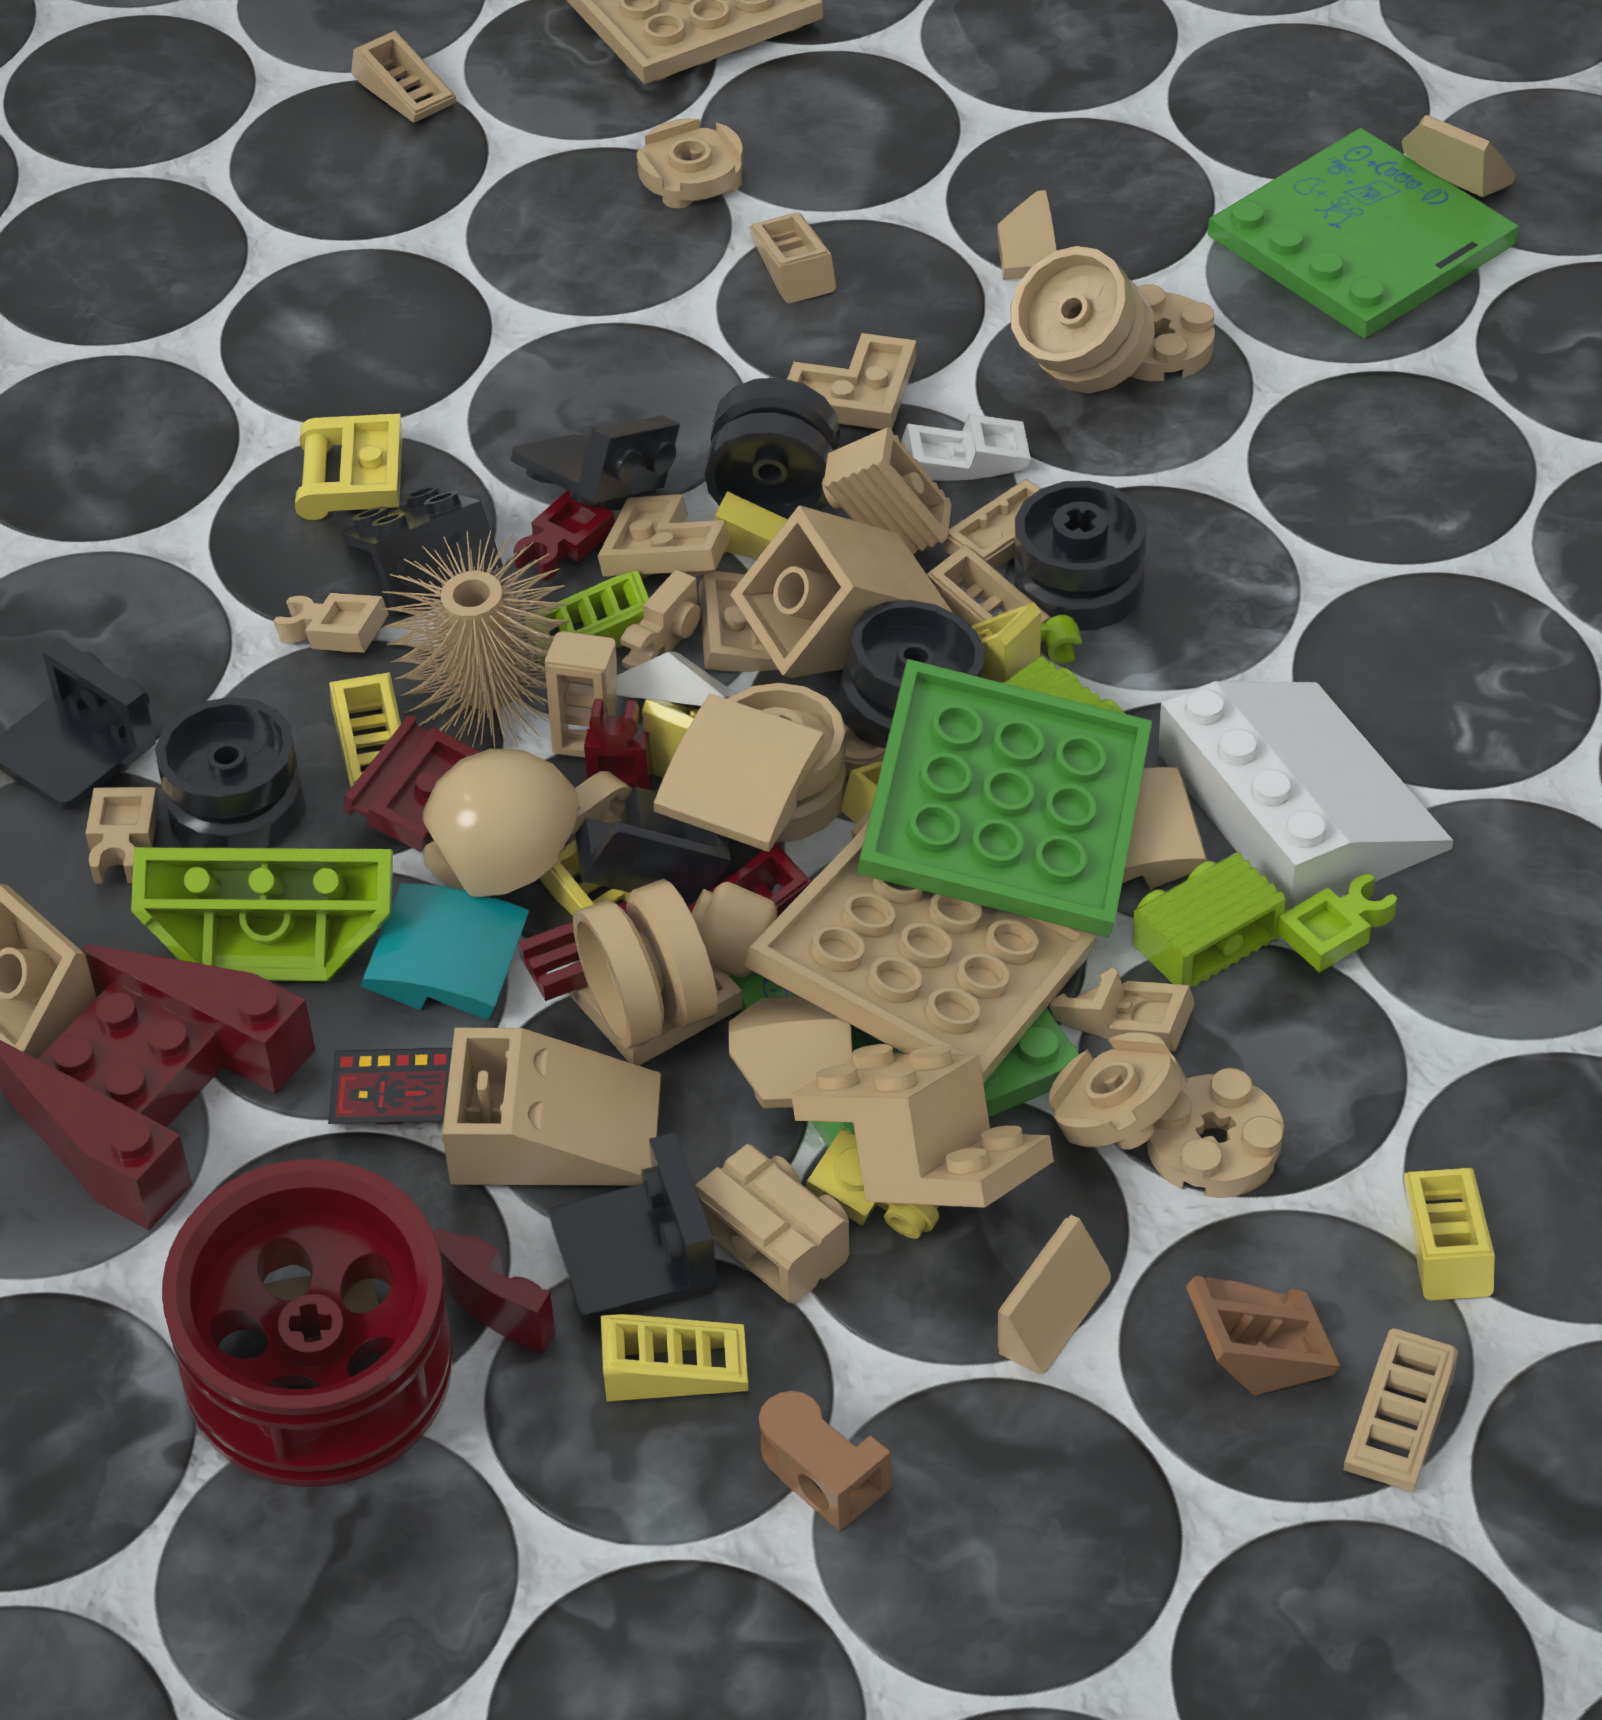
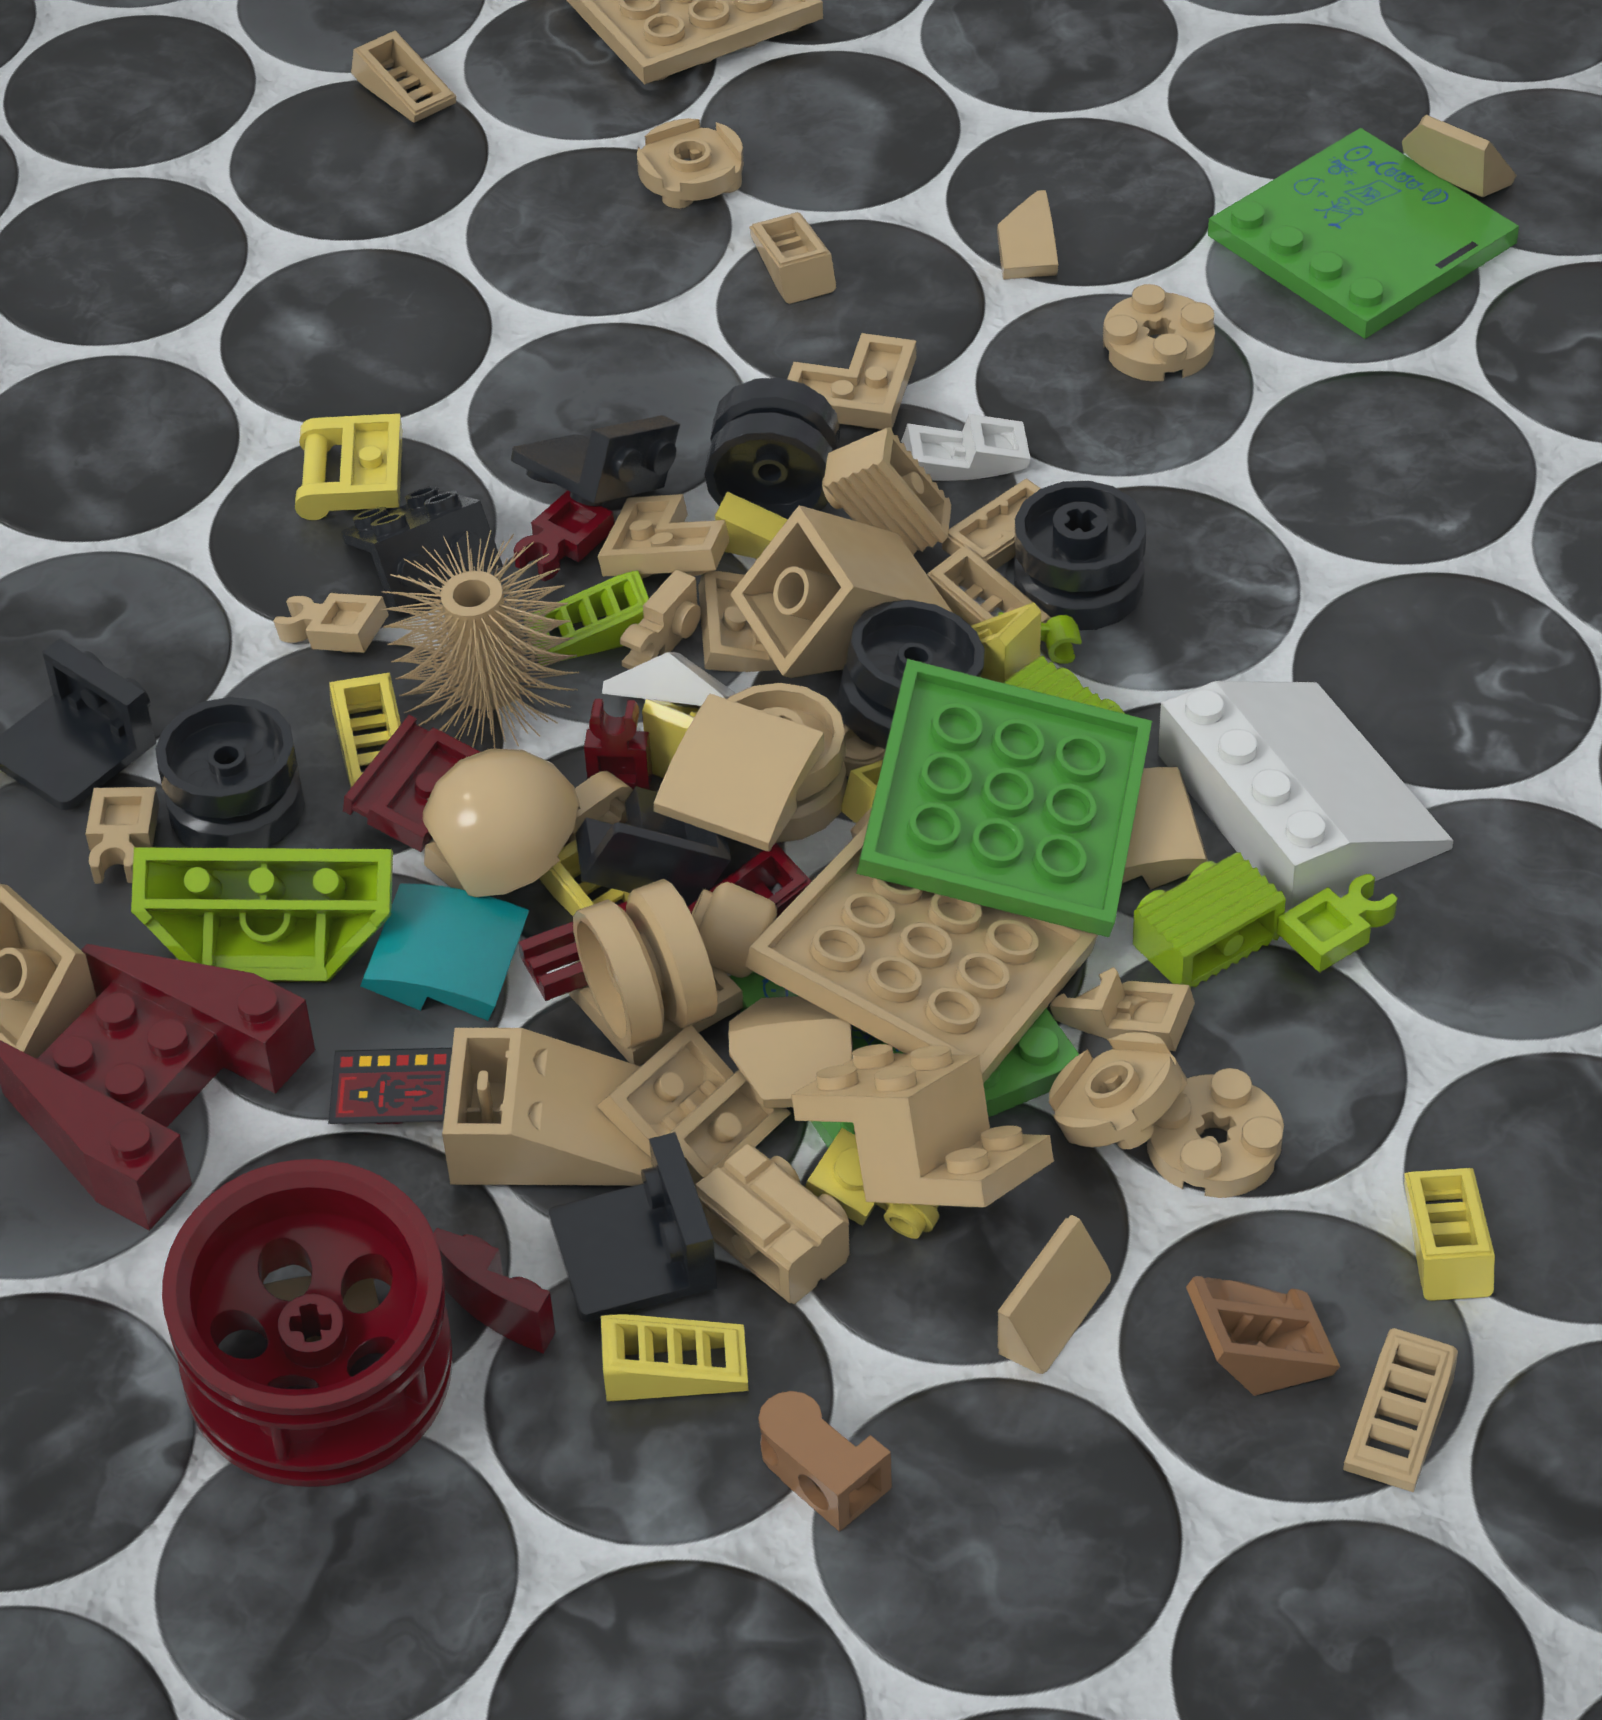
(584, 661): tan slope -> none
(696, 1096): none -> tan slope
(1082, 319): tan wheel -> none

